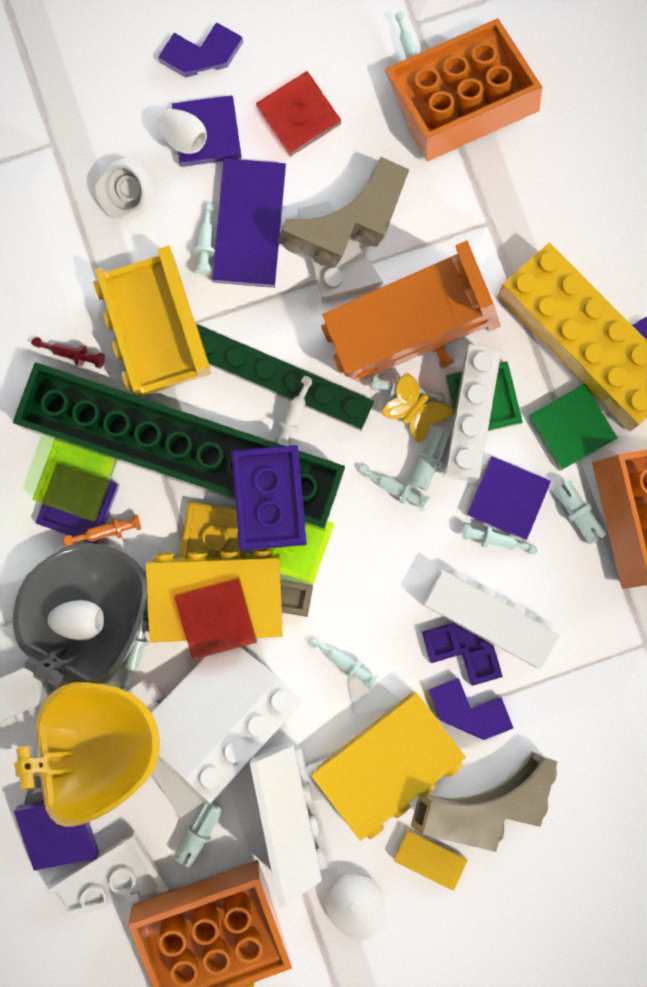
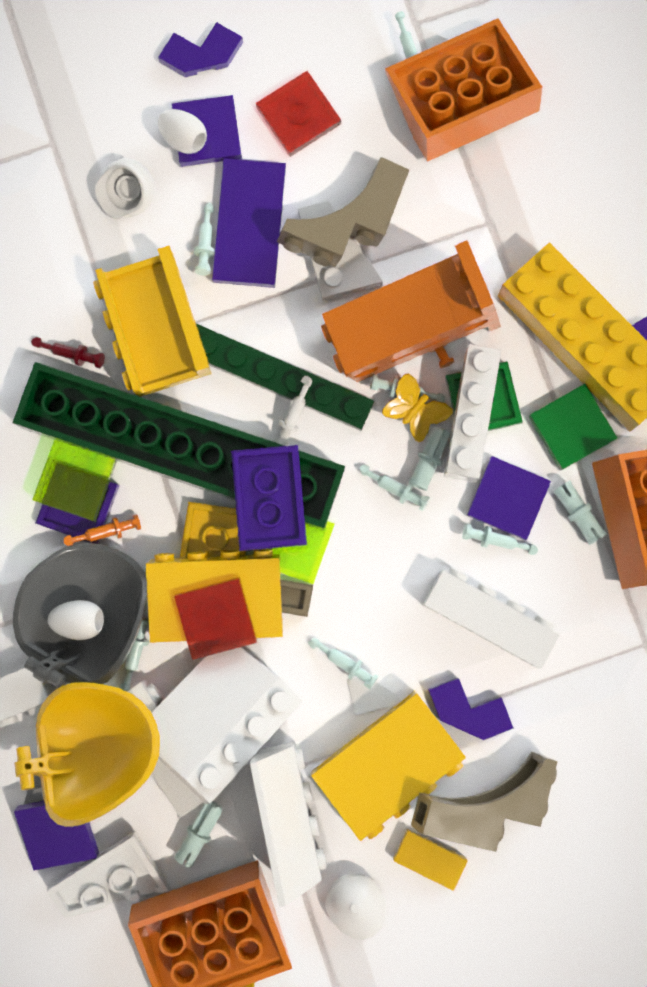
(477, 654): dark purple tile -> none

